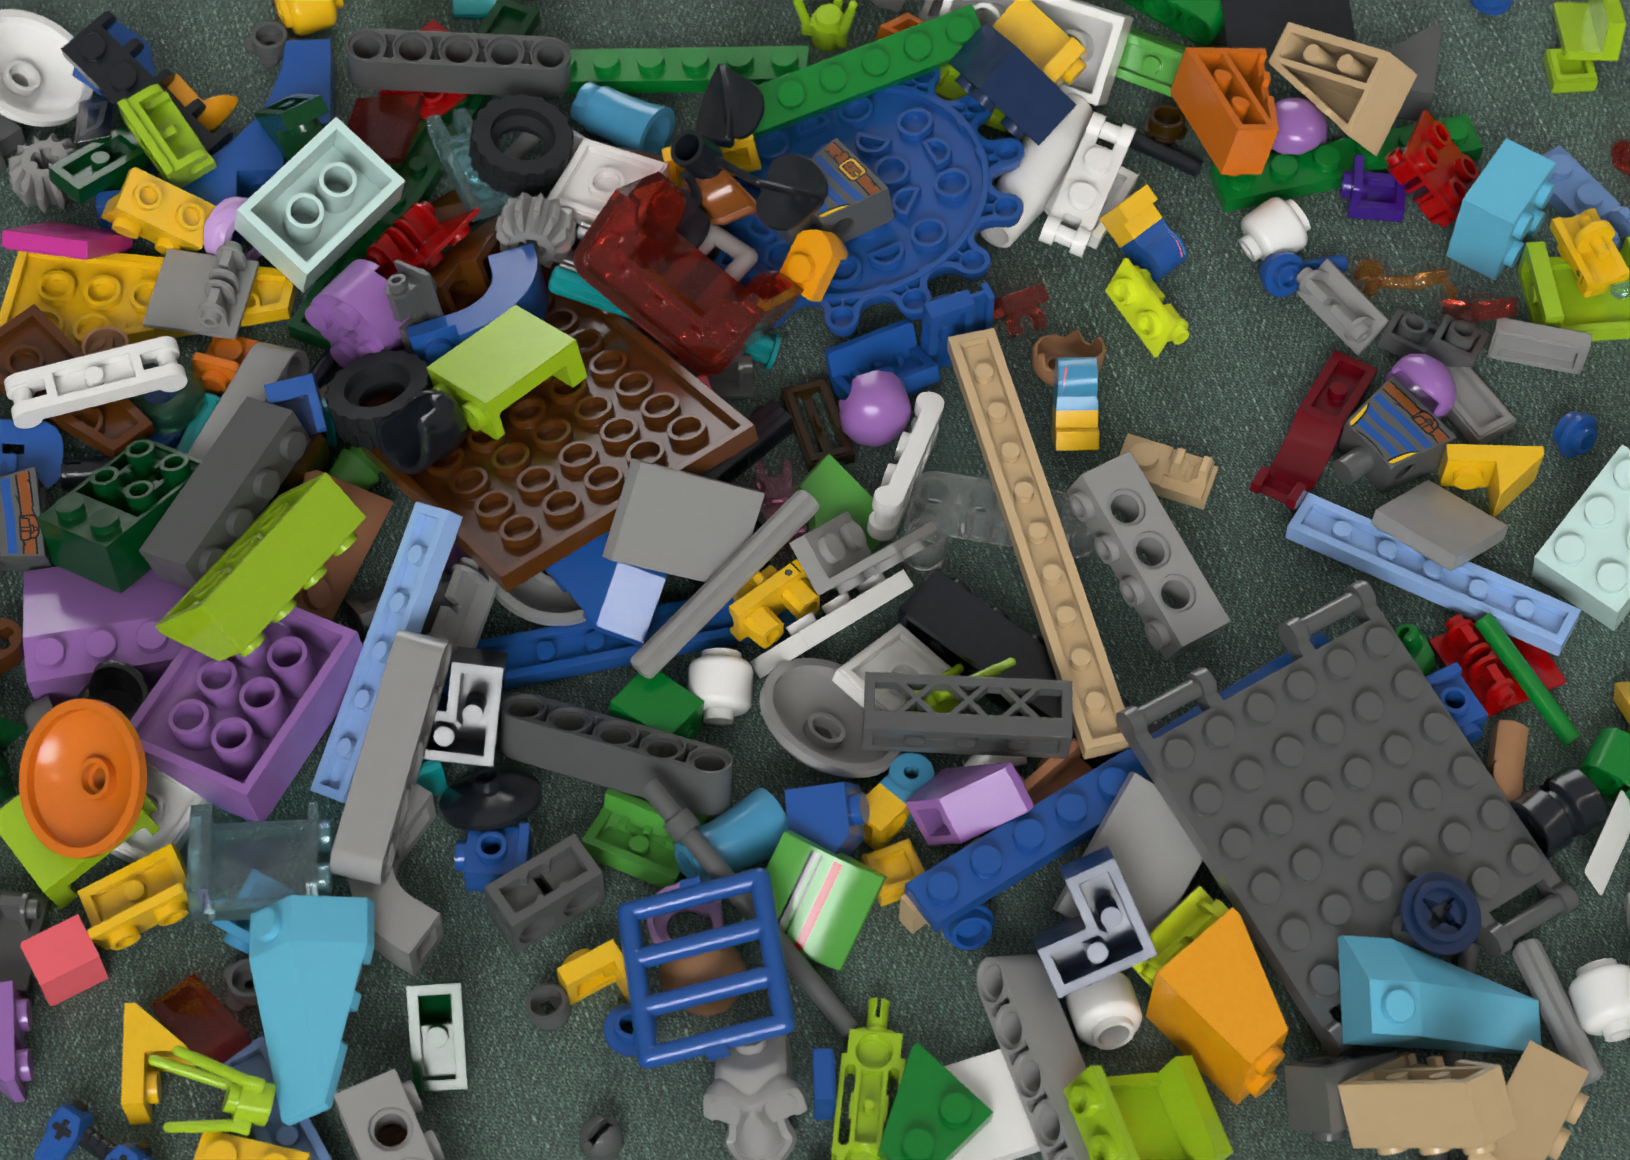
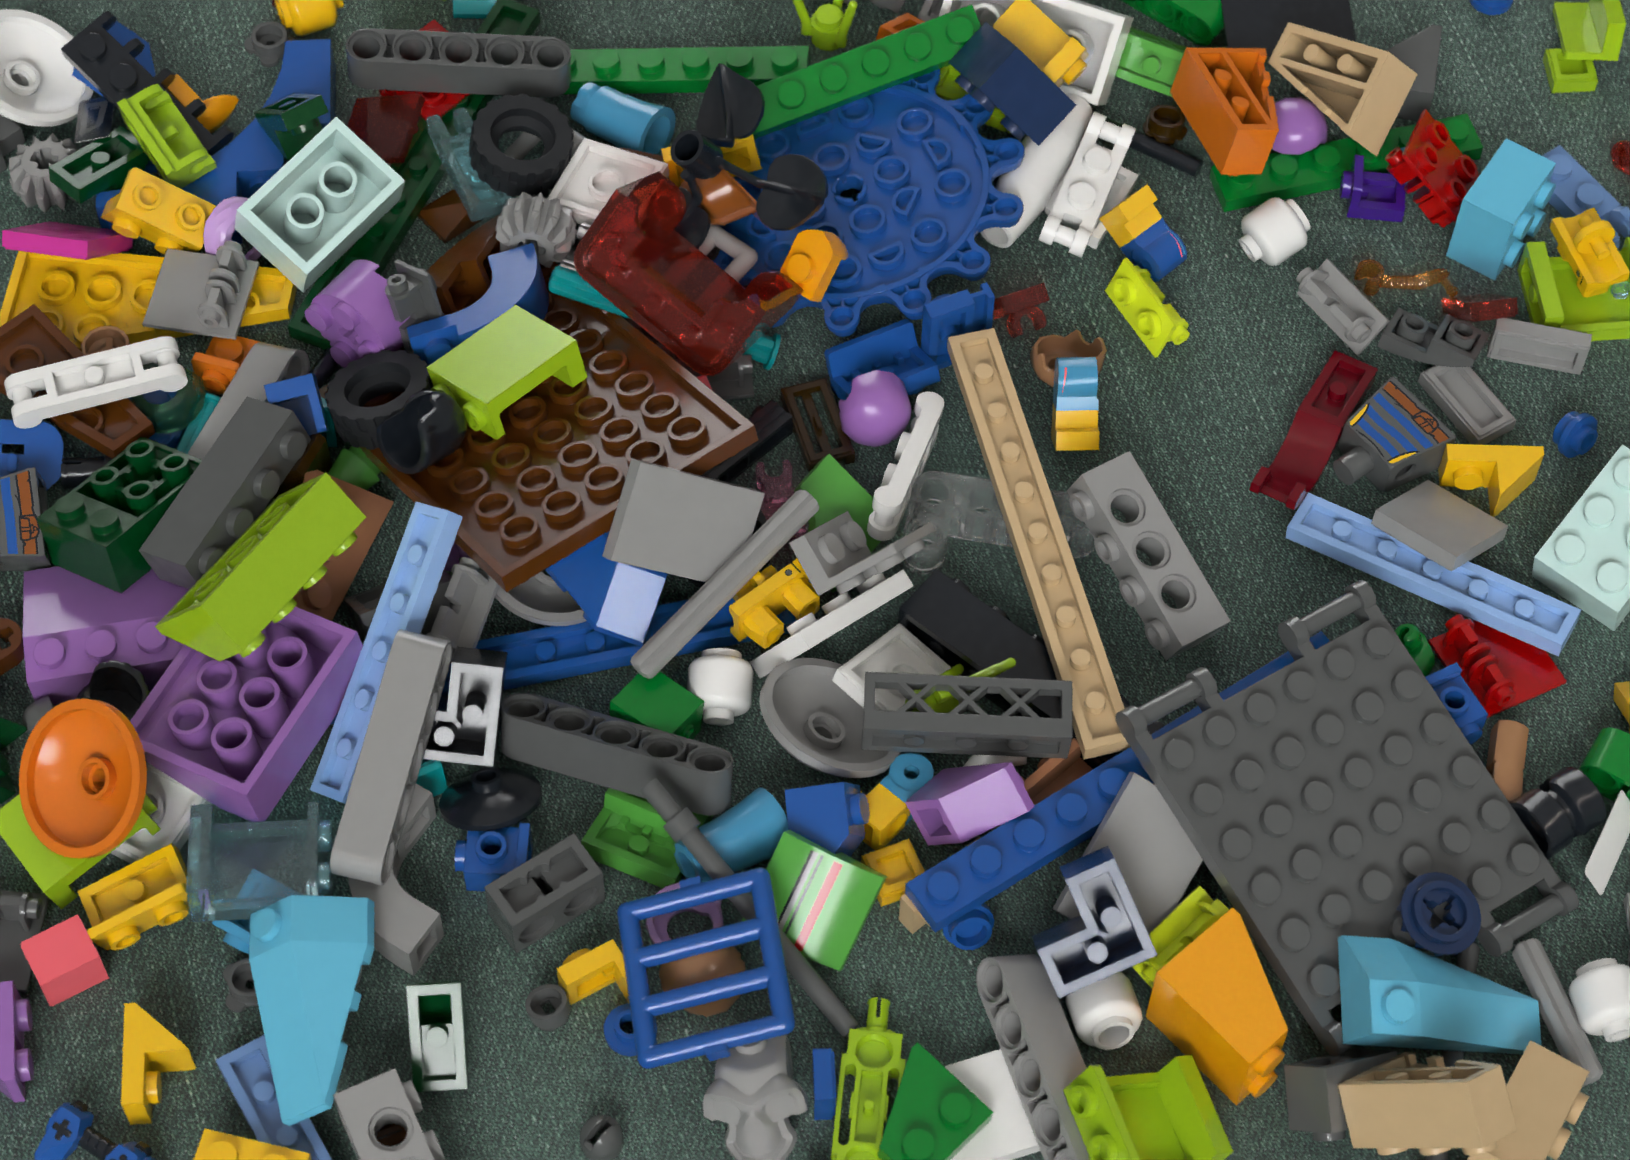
(200, 1020): clear red tile -> none
(246, 1096): lime plant -> none
(417, 239): red hinge -> none
(855, 197): dark grey torso -> none
(1173, 471): tan plate -> none
(1280, 271): blue plate -> none
(1427, 381): medium lavender hair -> none
(1527, 679): green bar -> none

